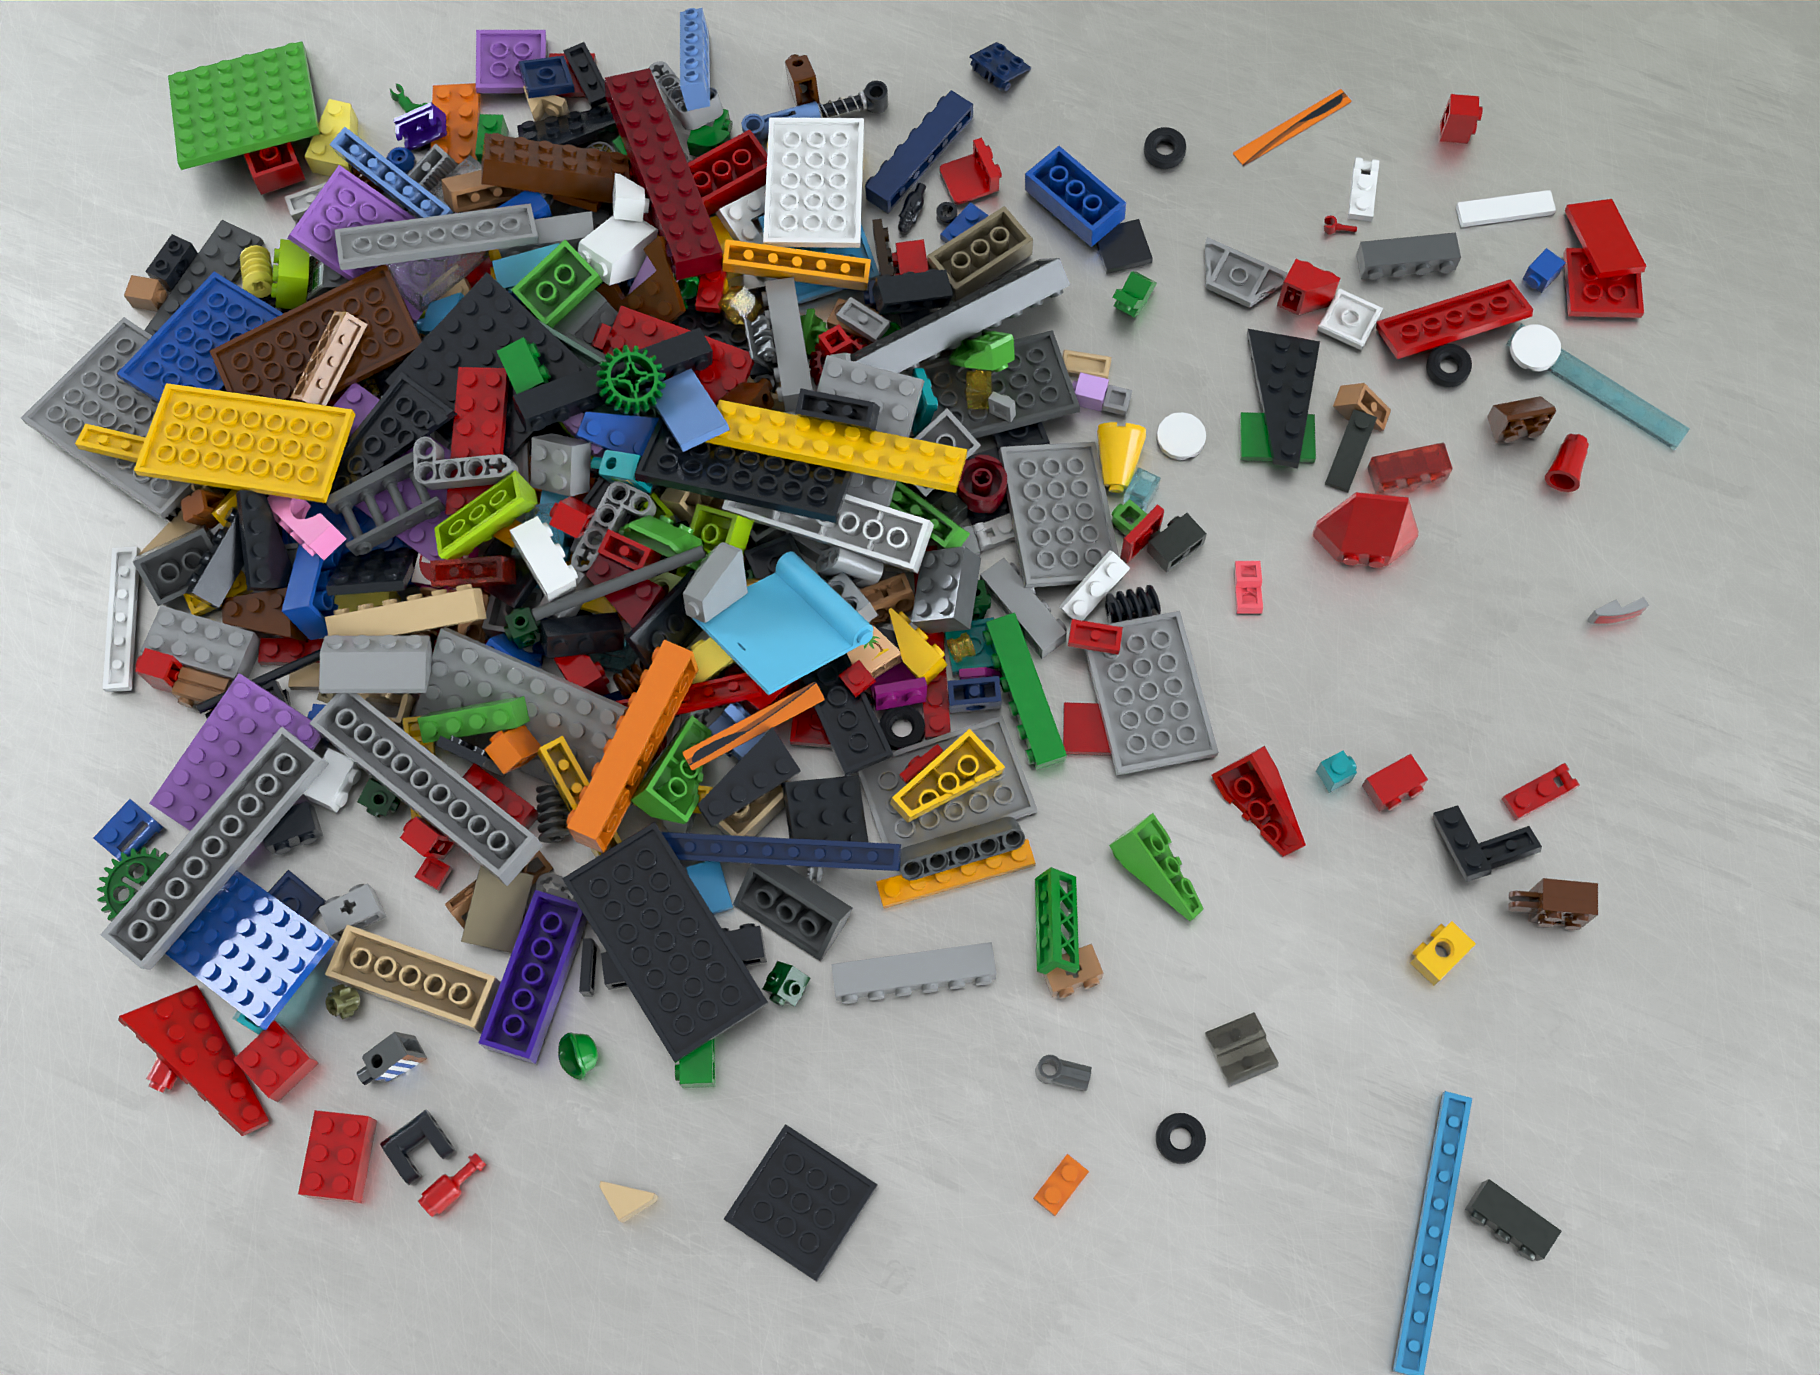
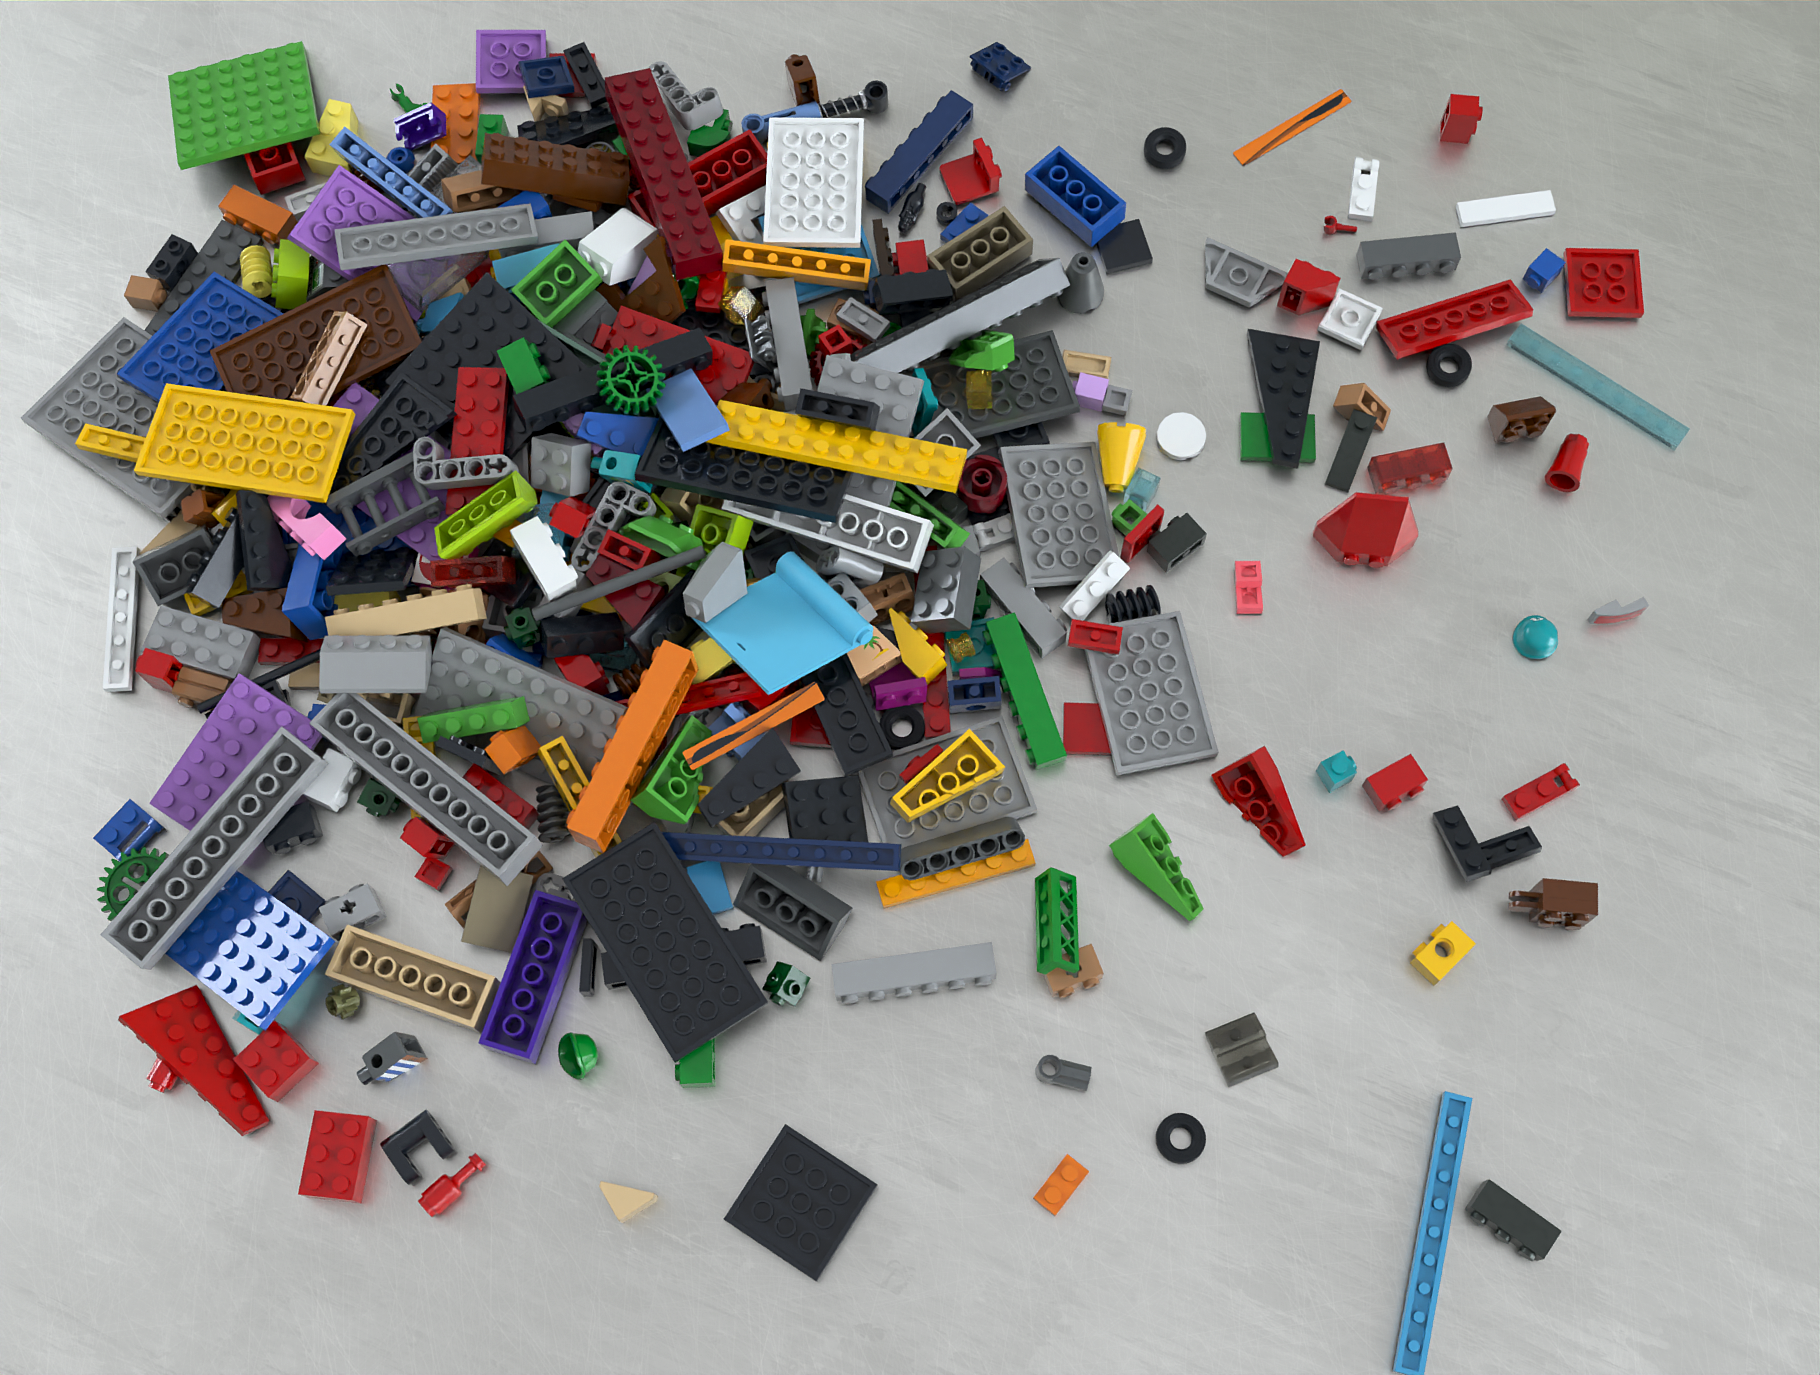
(257, 215): none -> orange brick
(628, 200): white slope -> none
(694, 59): medium blue brick -> none
(857, 678): red plate -> none
(1002, 406): light grey plate -> none
(1085, 286): none -> dark grey cone
(1134, 294): green brick -> none
(1535, 347): white tile -> none
(1535, 637): none -> teal helmet
(1605, 238): red tile -> none

